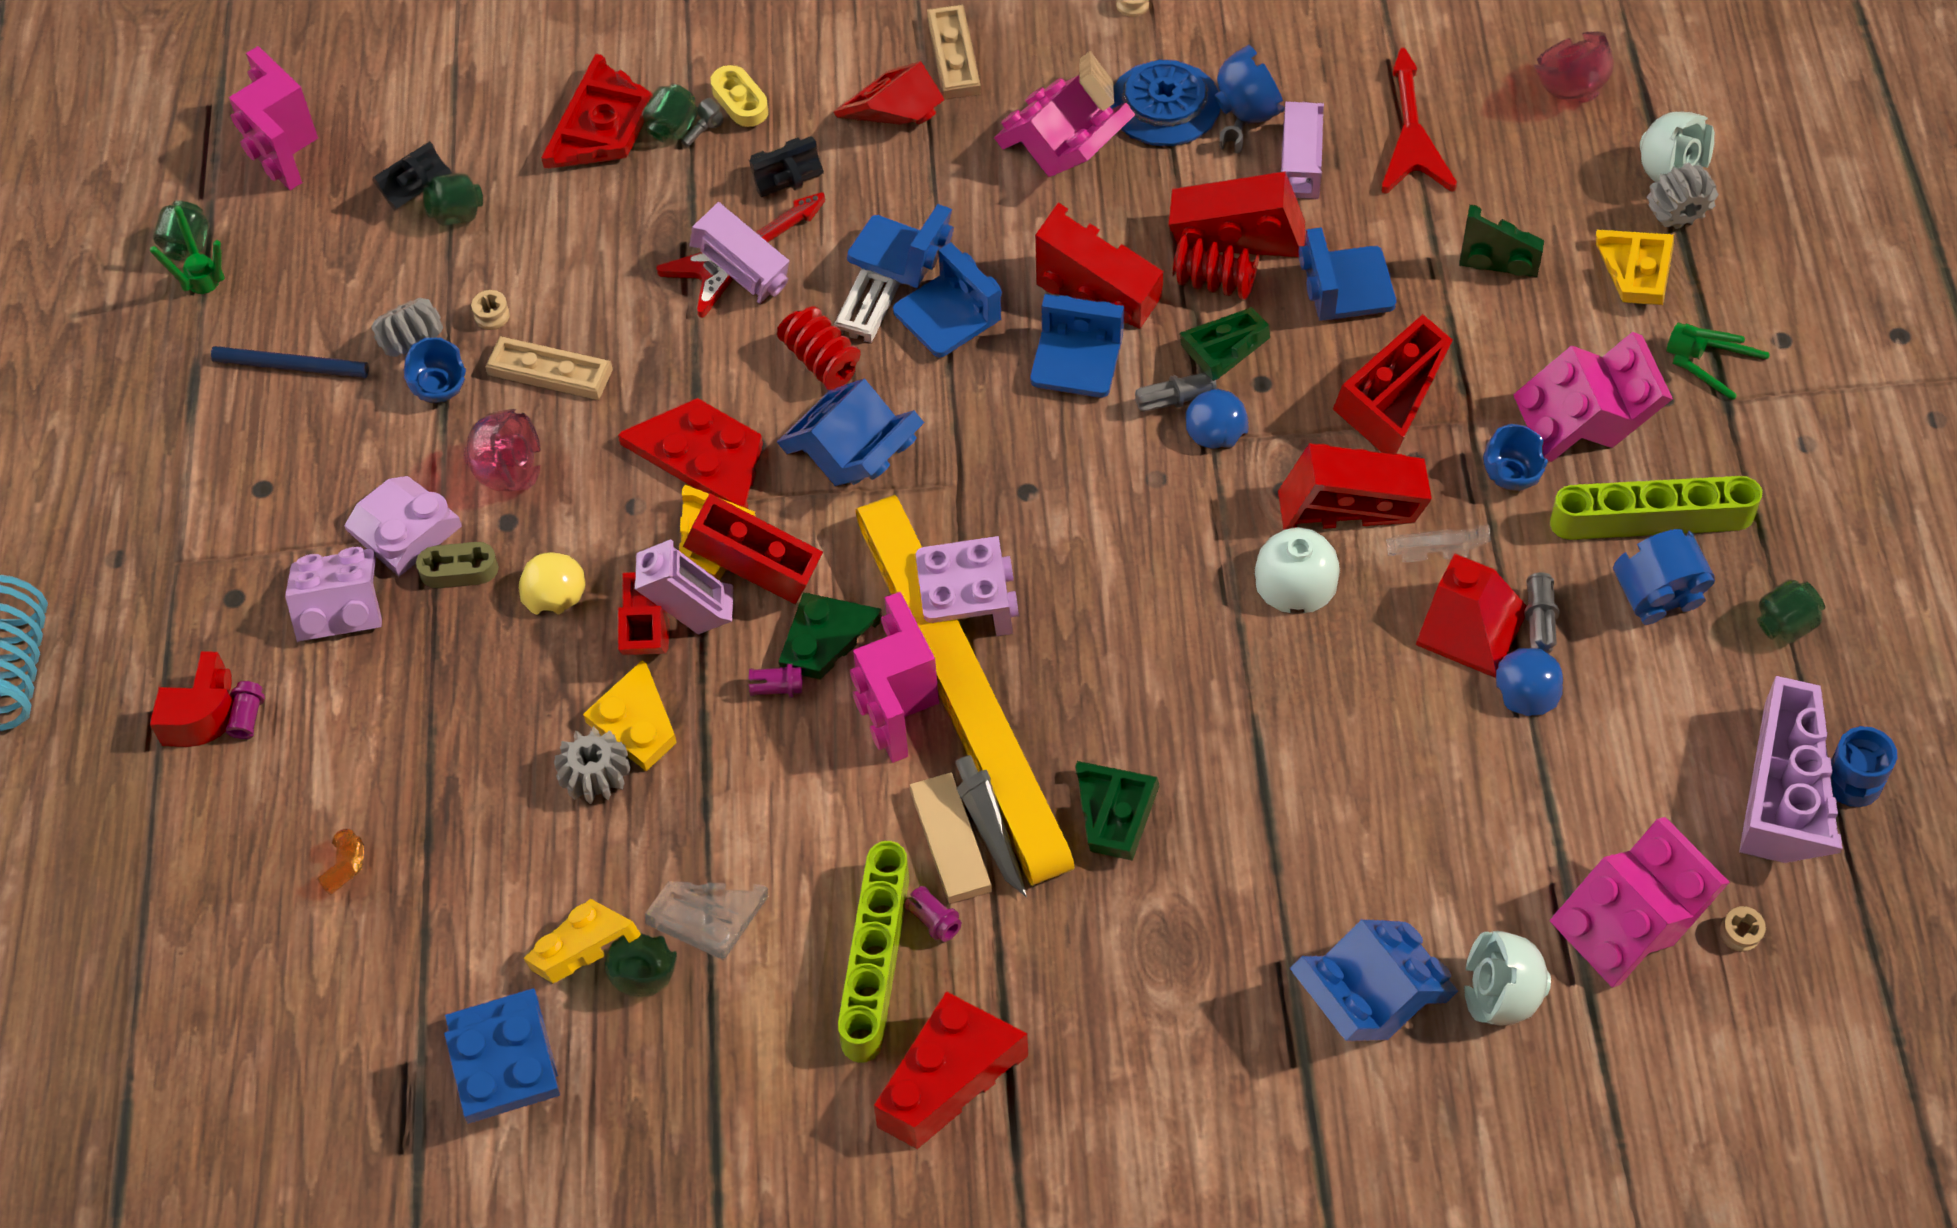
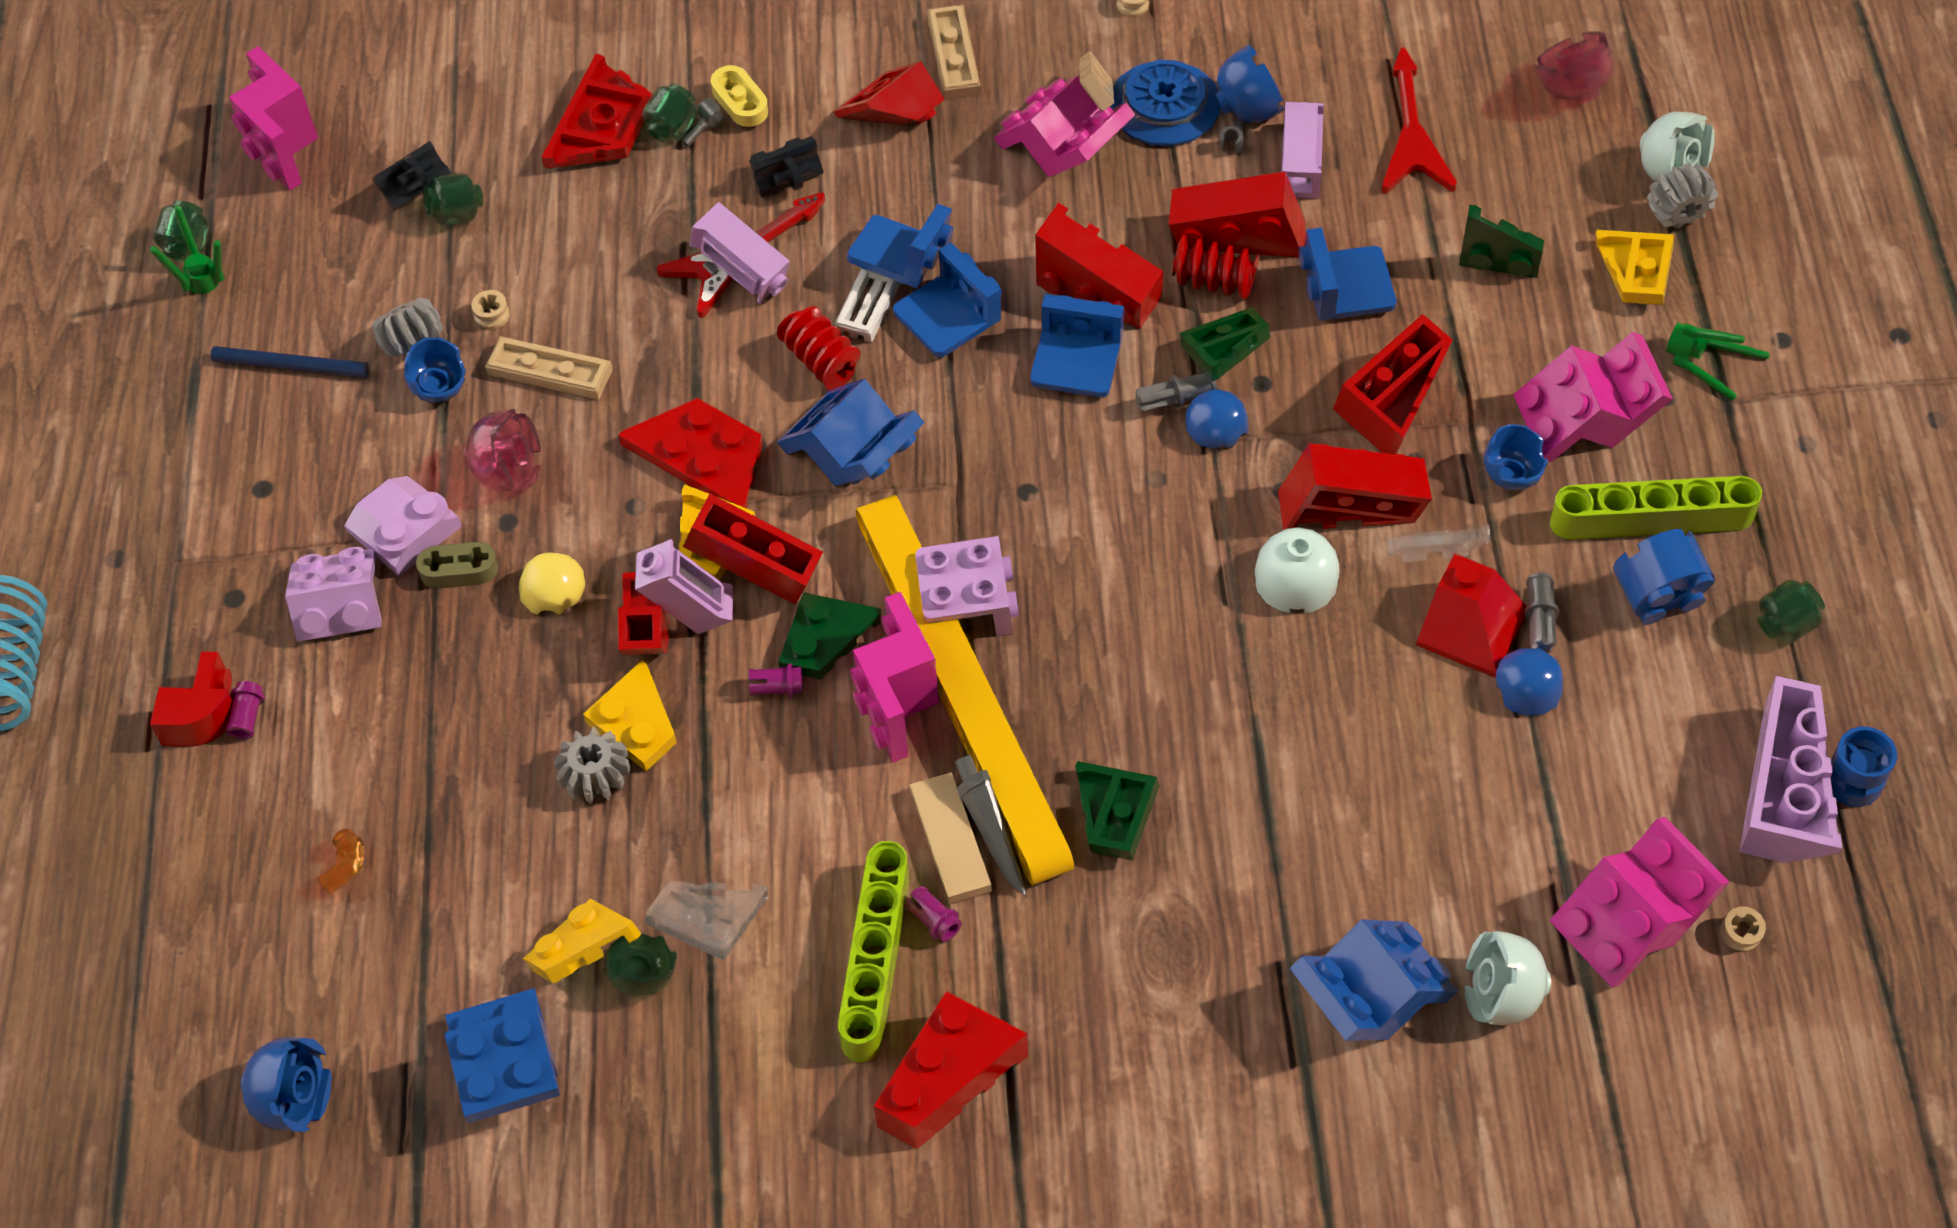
(286, 1084): none -> blue cylinder

